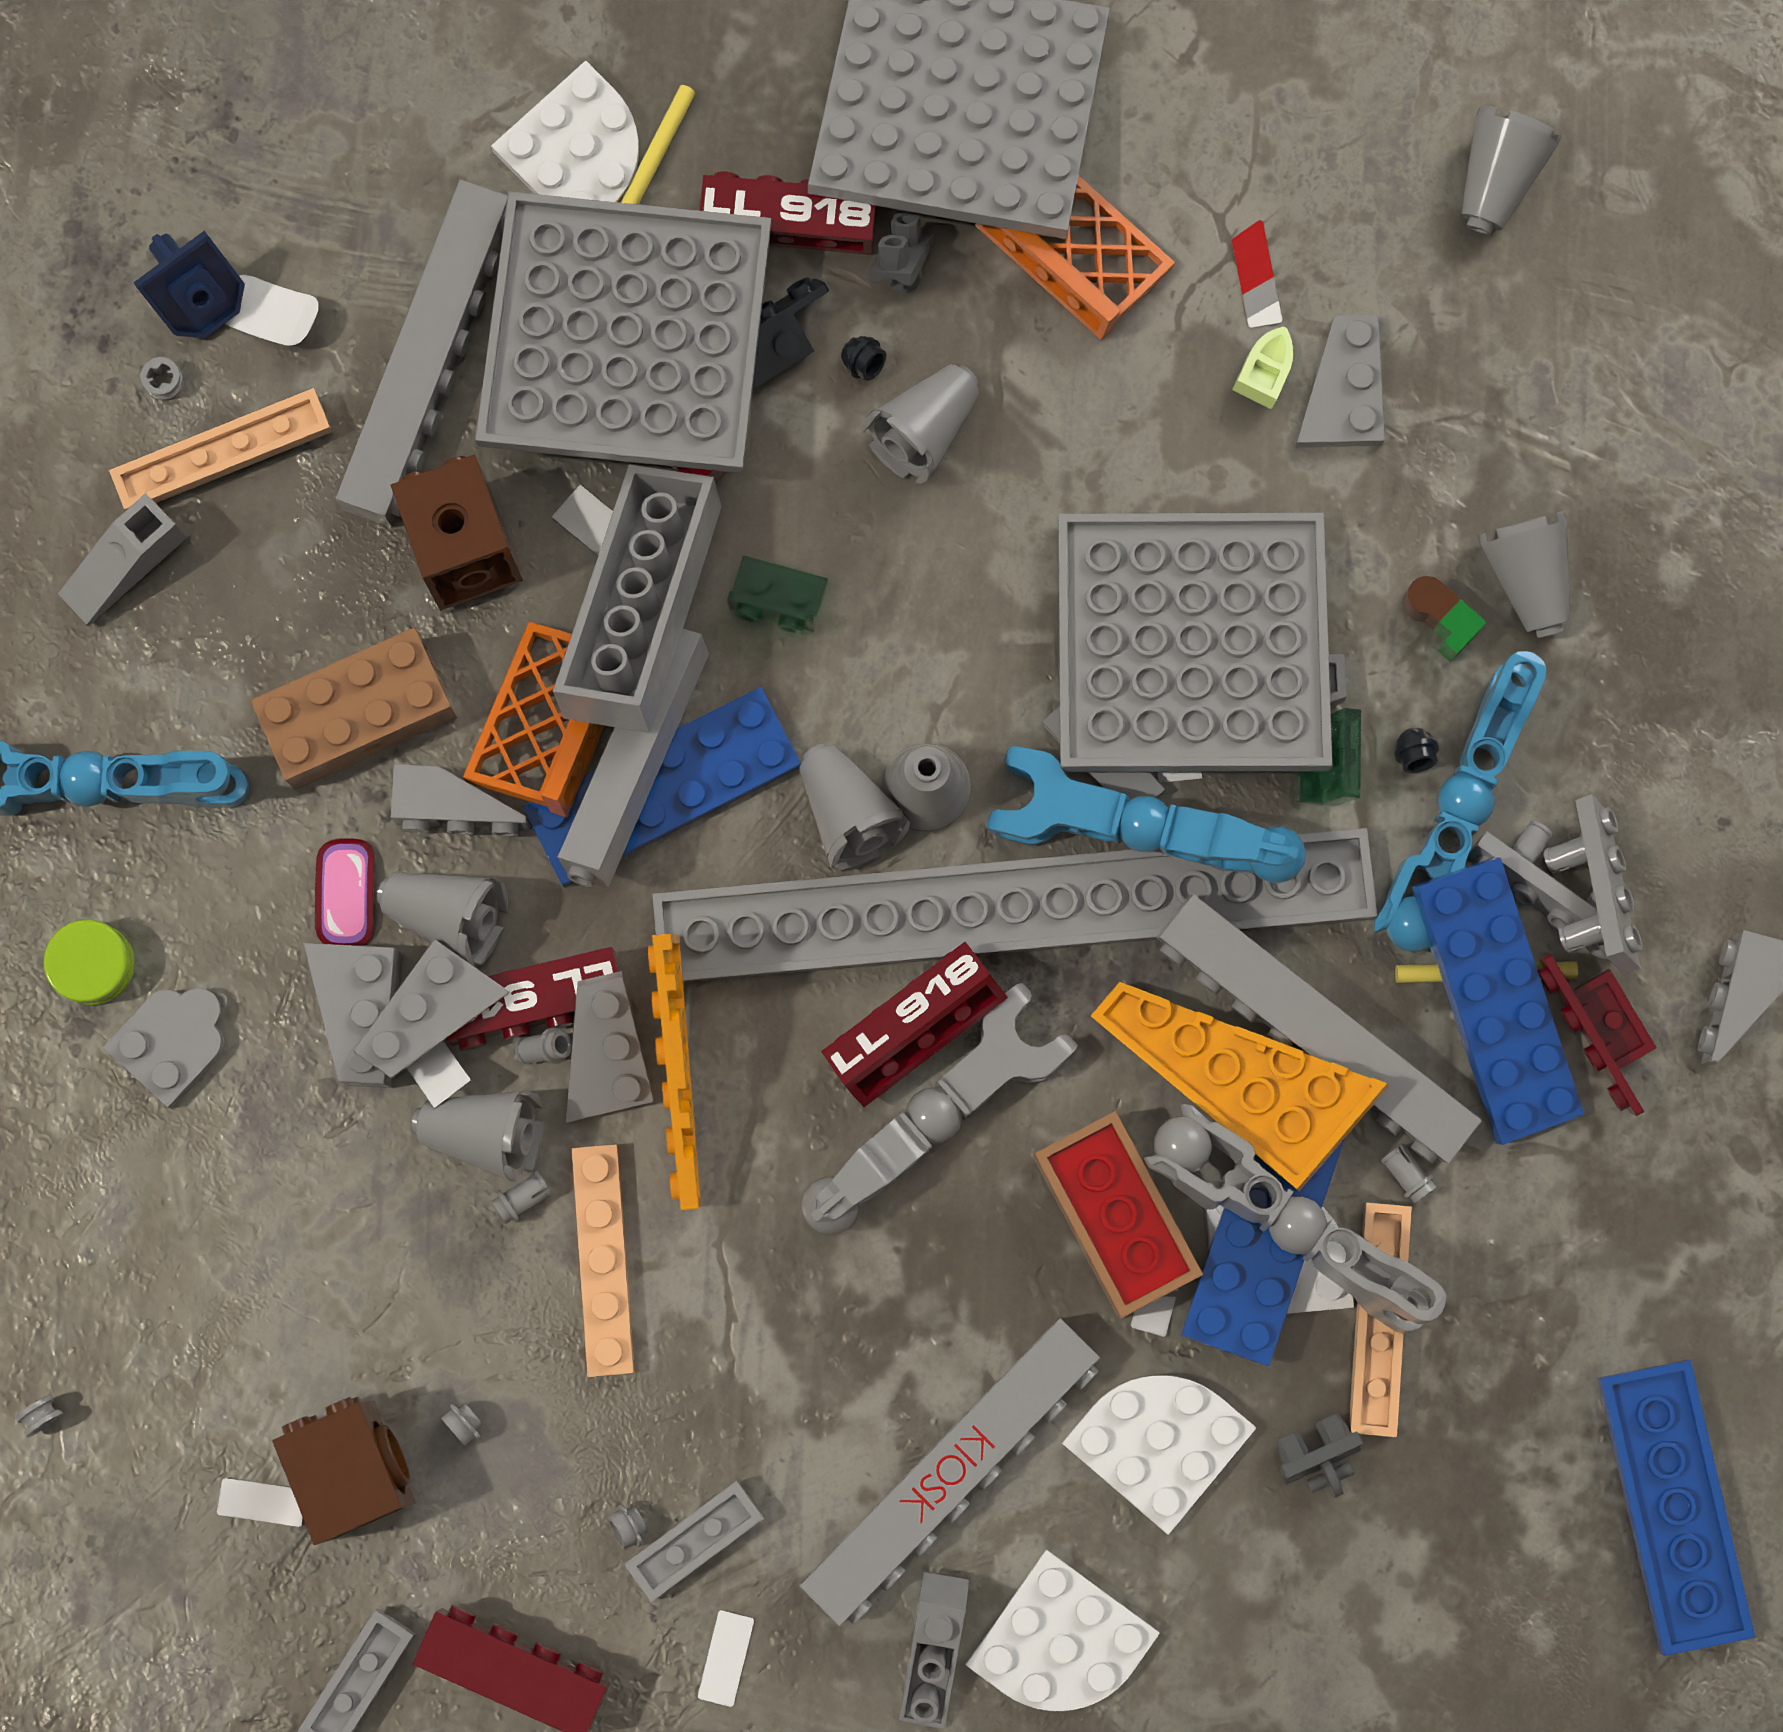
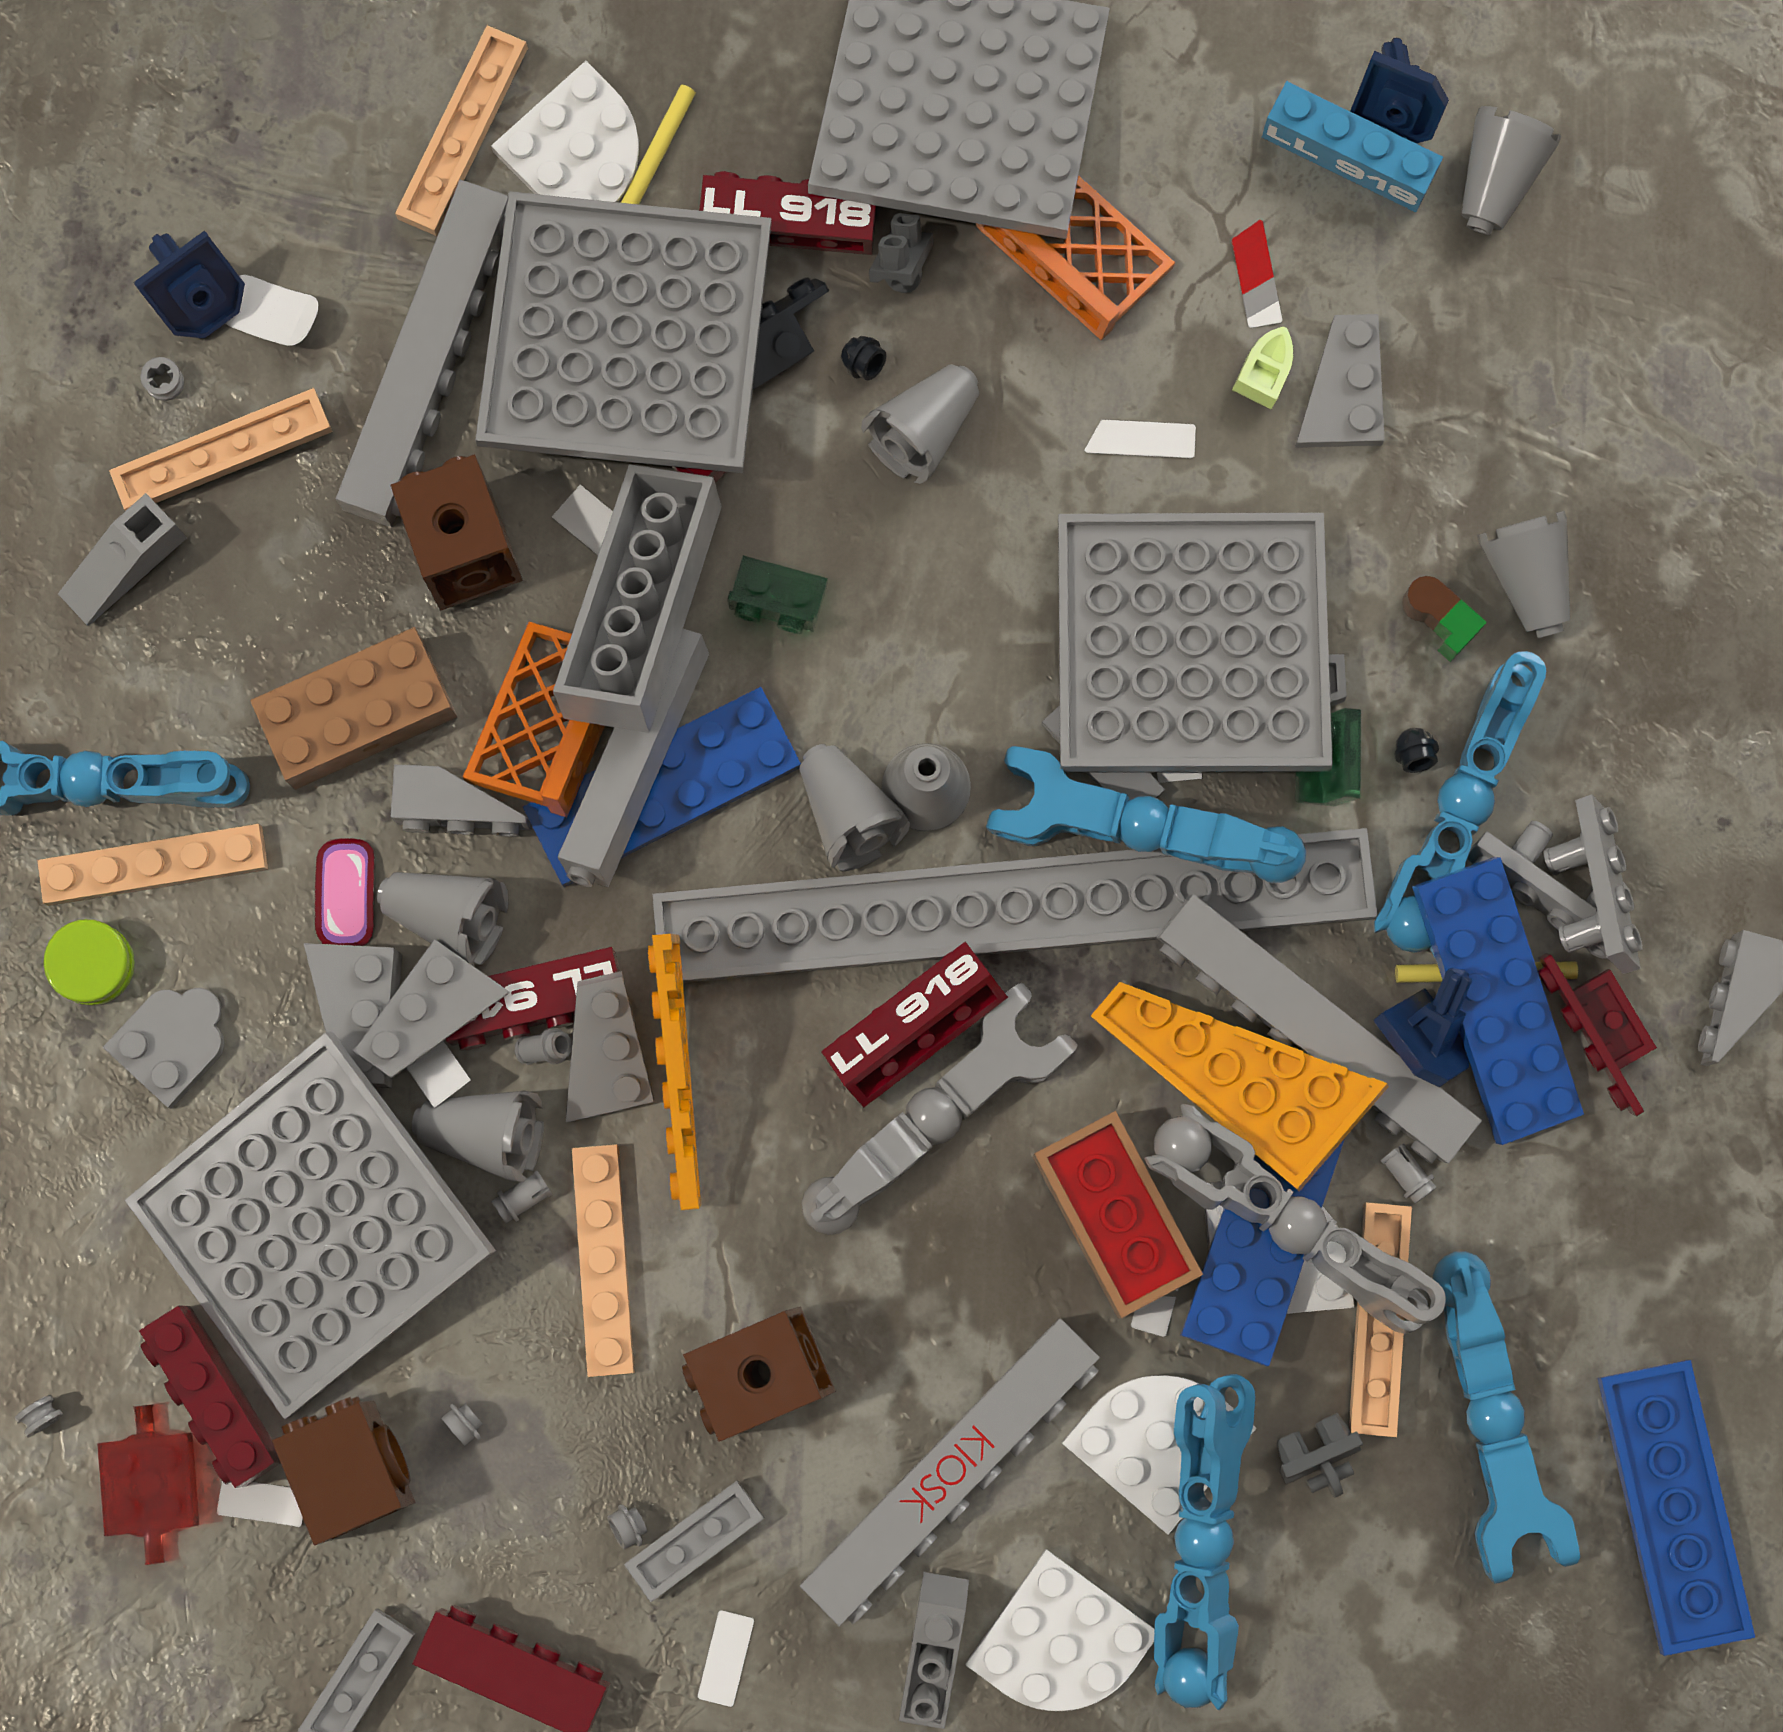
(148, 1484): none -> clear red plate
(152, 864): none -> light nougat plate
(210, 1395): none -> dark red brick
(309, 1225): none -> light grey plate
(461, 129): none -> light nougat plate
(730, 1379): none -> reddish brown brick
(1143, 439): none -> white sticker
(1211, 1457): none -> dark azure piece
(1351, 146): none -> dark azure brick
(1400, 95): none -> dark blue piece
(1428, 1029): none -> dark blue piece
(1497, 1422): none -> dark azure piece

